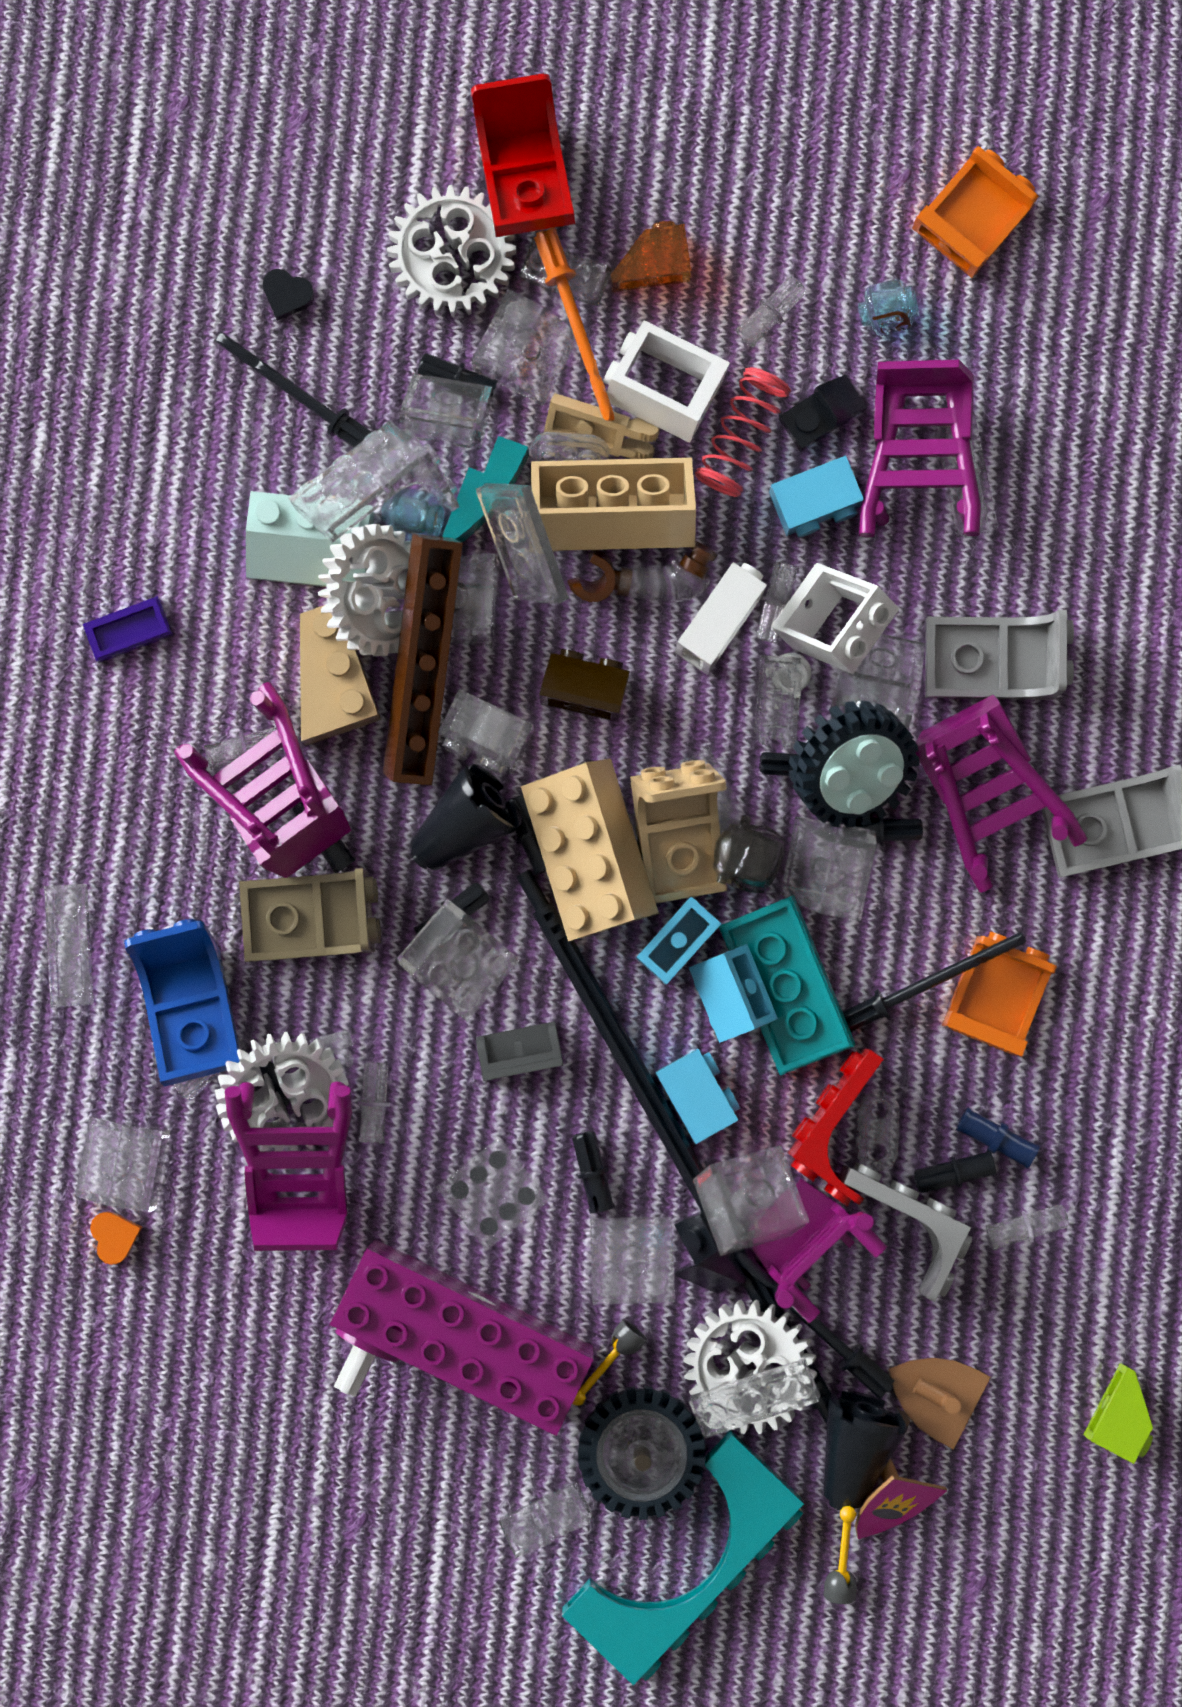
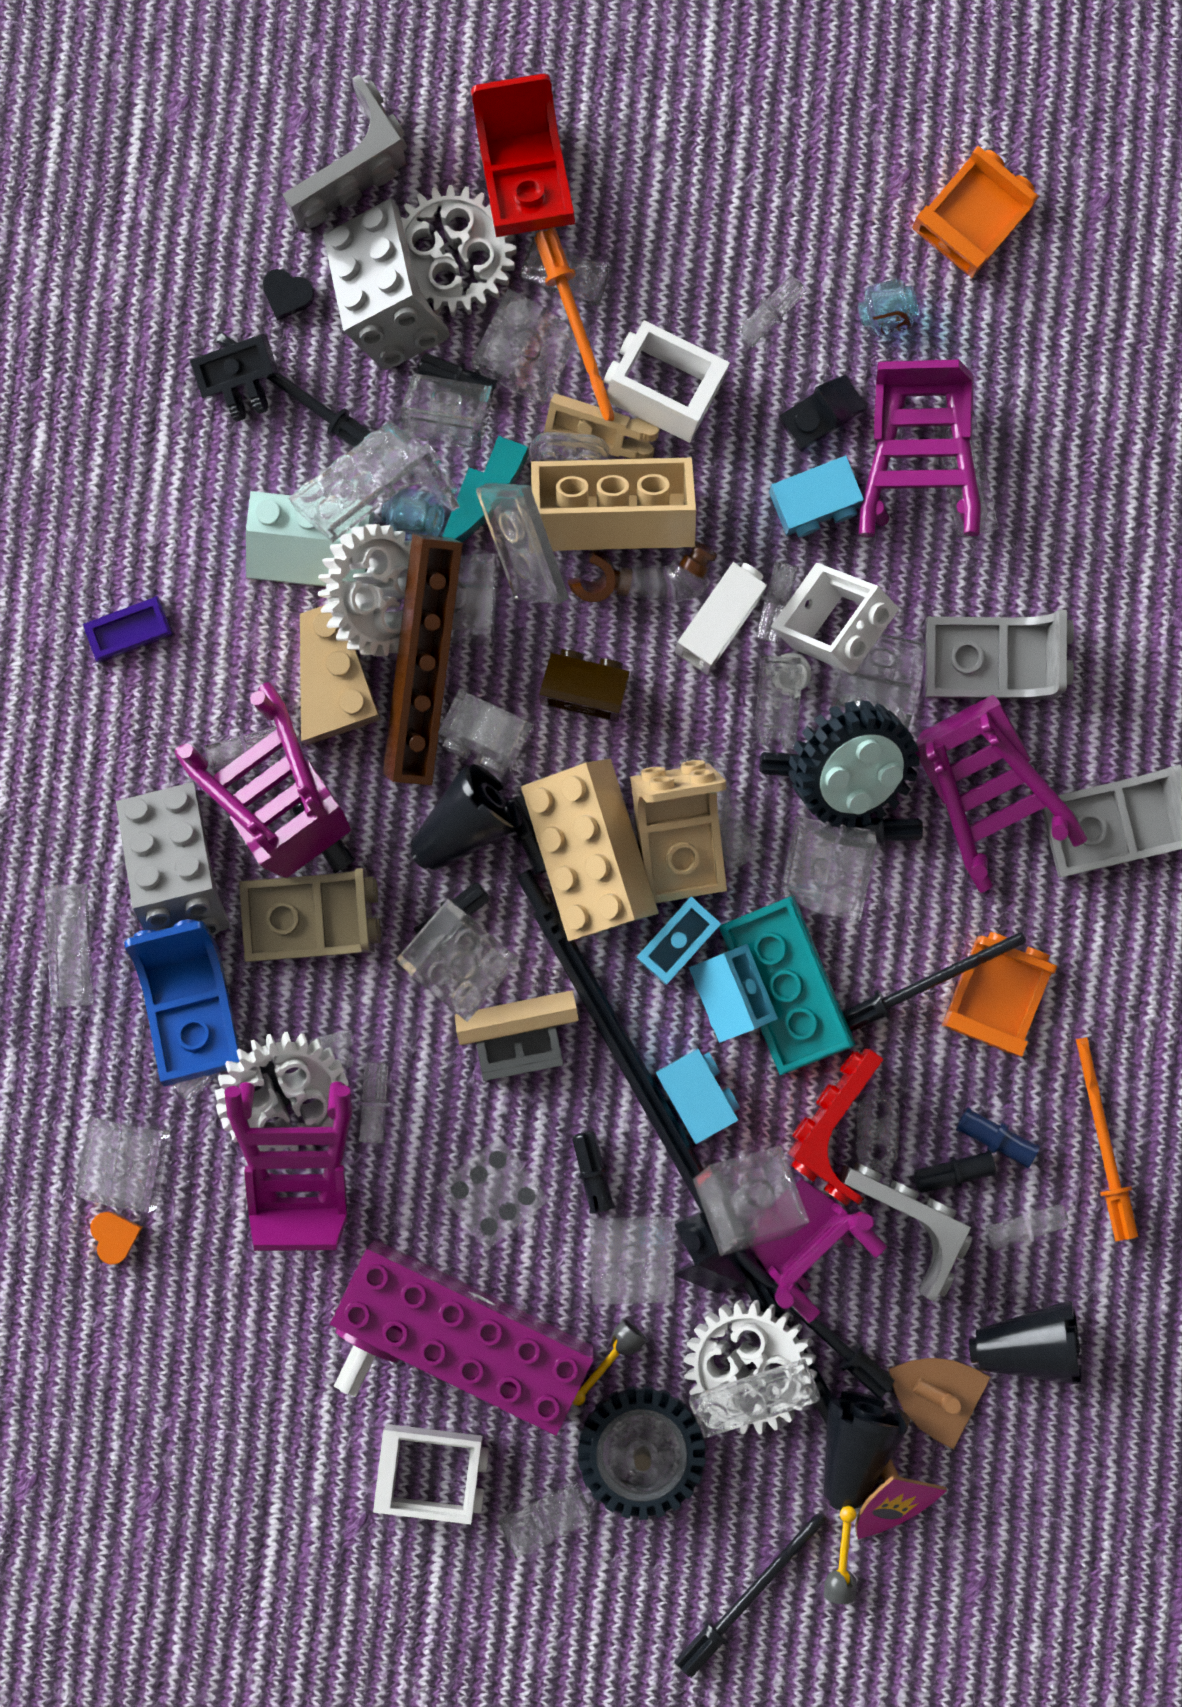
(169, 859): none -> light grey bracket
(236, 367): none -> black hinge
(368, 164): none -> light grey bracket
(378, 289): none -> light grey bracket
(384, 1496): none -> white window
(517, 1017): none -> tan tile
(640, 1632): teal arch -> none
(655, 259): clear orange slope -> none
(712, 1636): none -> black piece
(748, 855): clear smoke helmet -> none
(782, 390): coral piece -> none
(1032, 1345): none -> black cone
(1116, 1197): none -> orange piece
(1122, 1418): lime slope -> none

